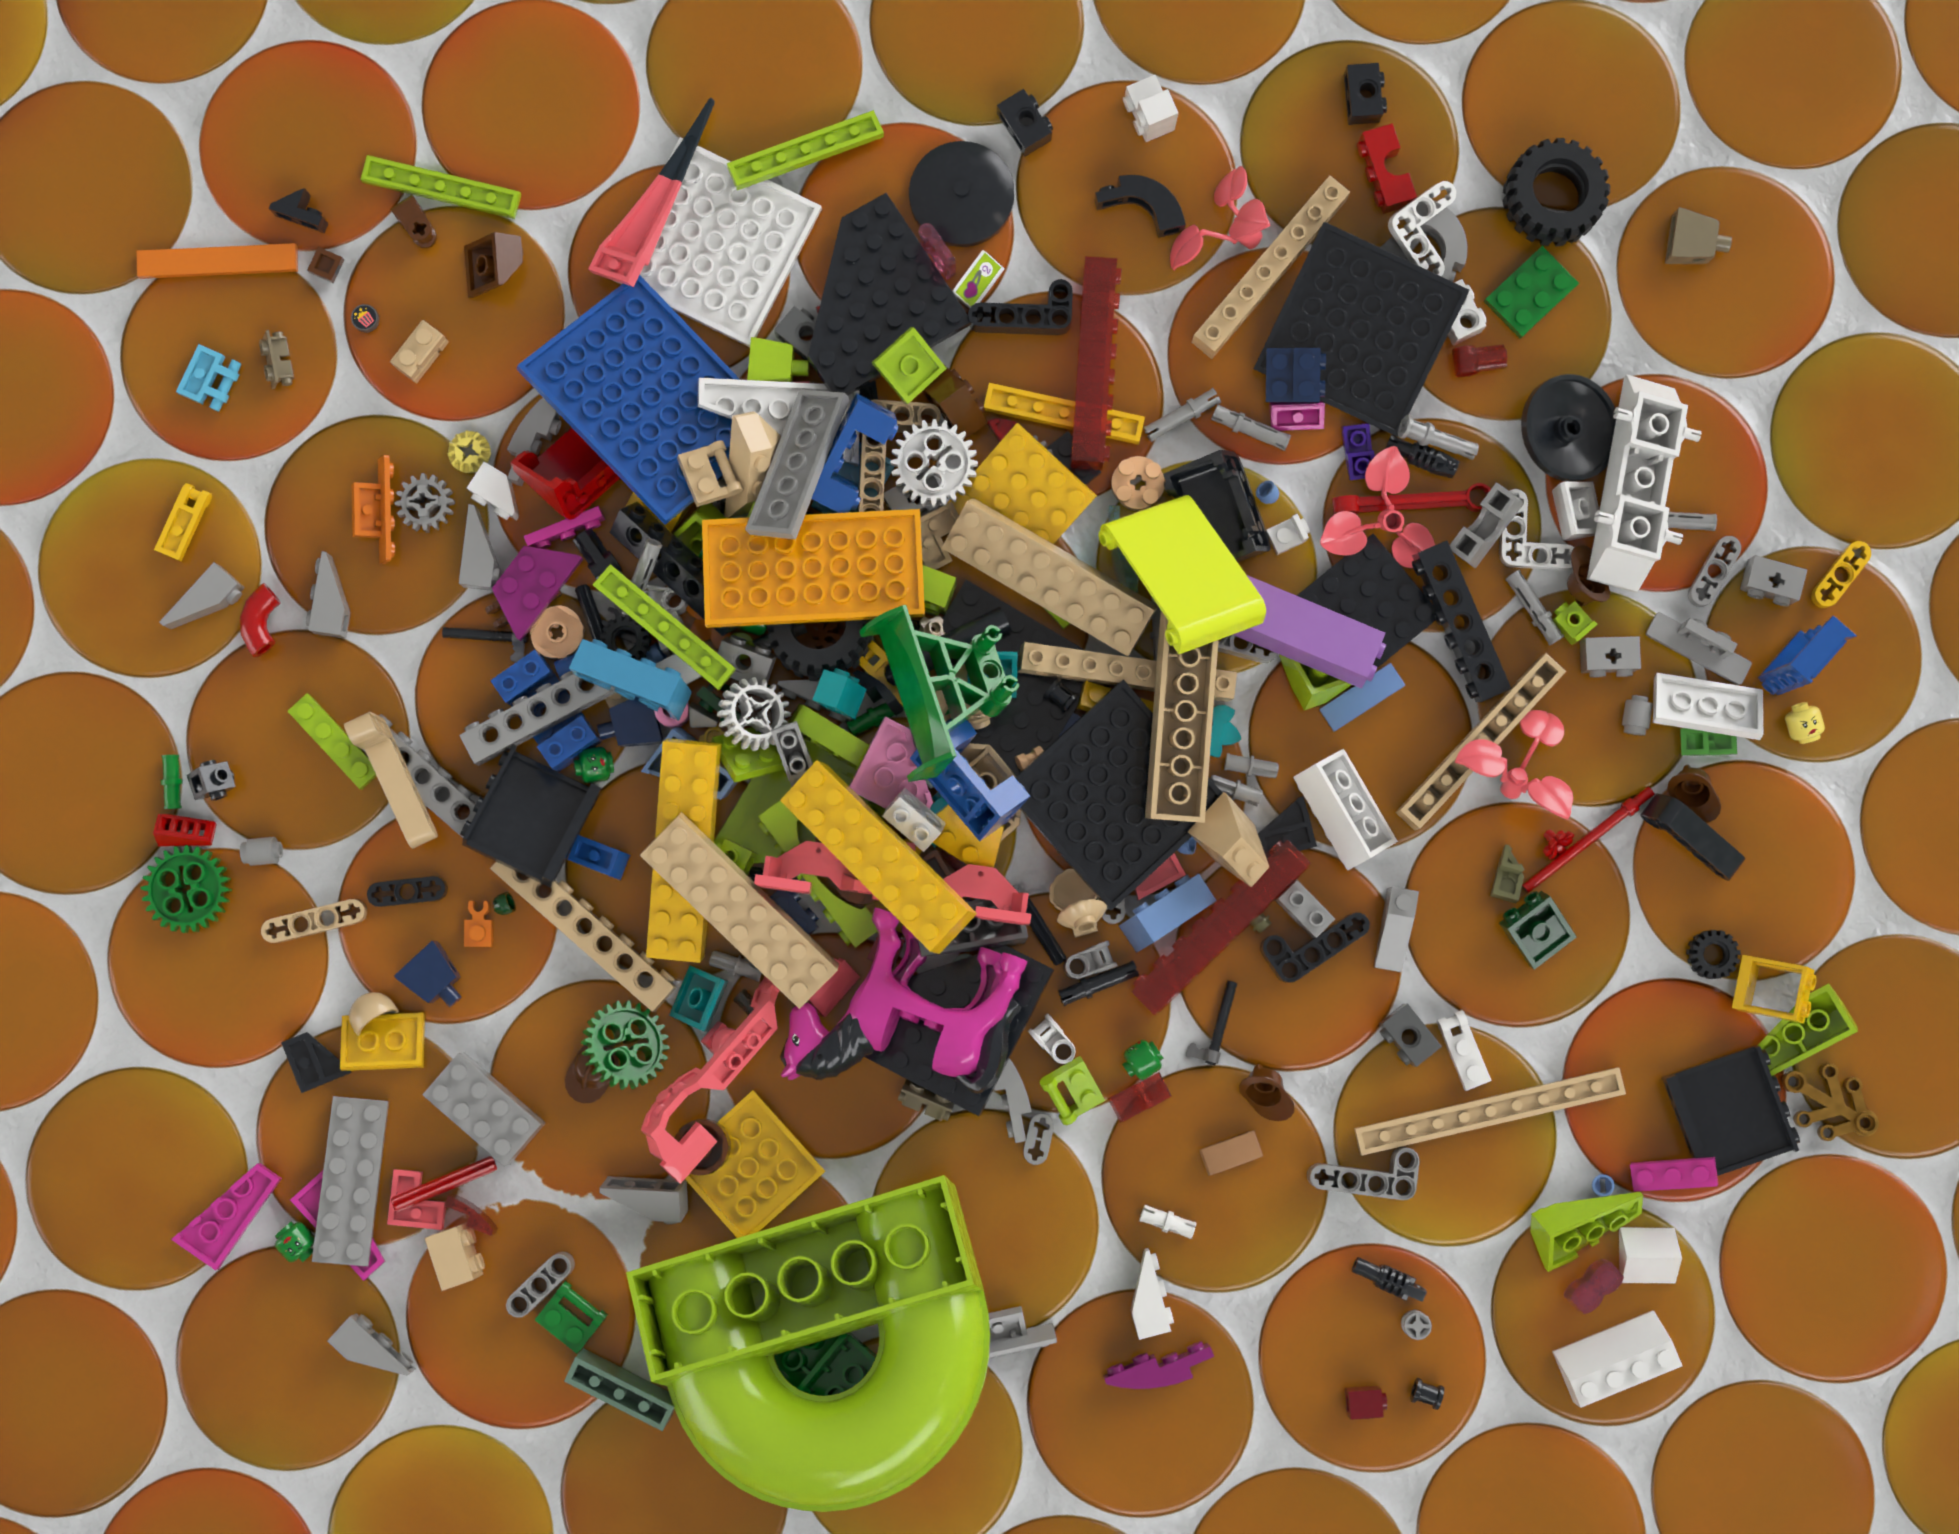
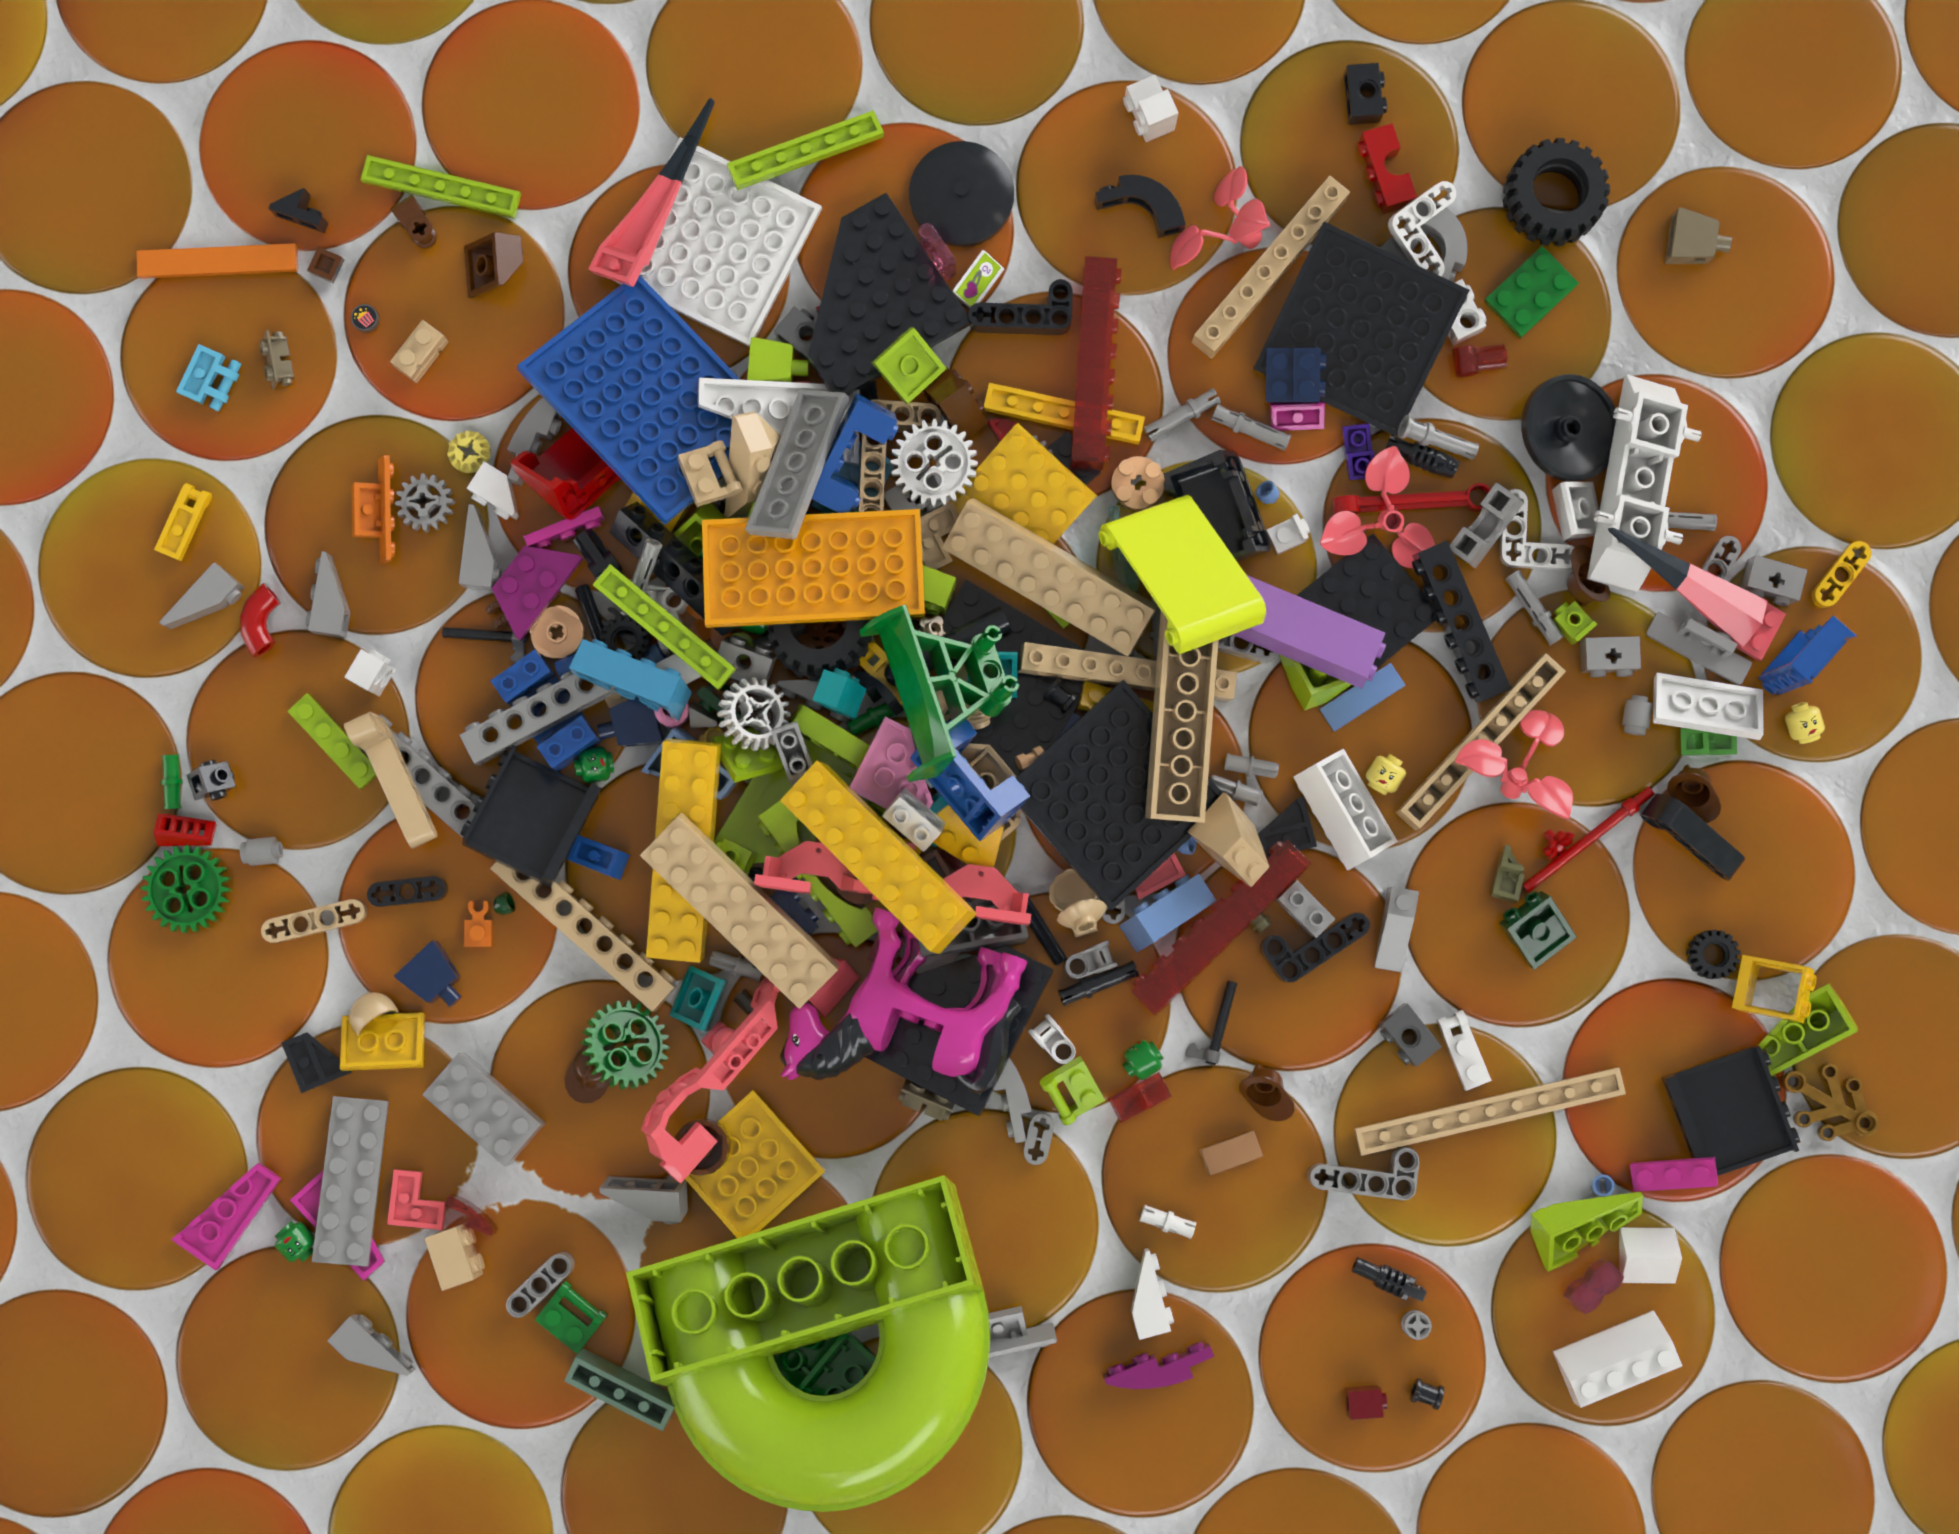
(370, 671): none -> white brick
(443, 1184): red axle -> none
(1026, 137): black brick -> none
(1223, 730): teal plate -> none
(1385, 774): none -> light yellow head
(1729, 608): none -> coral plate

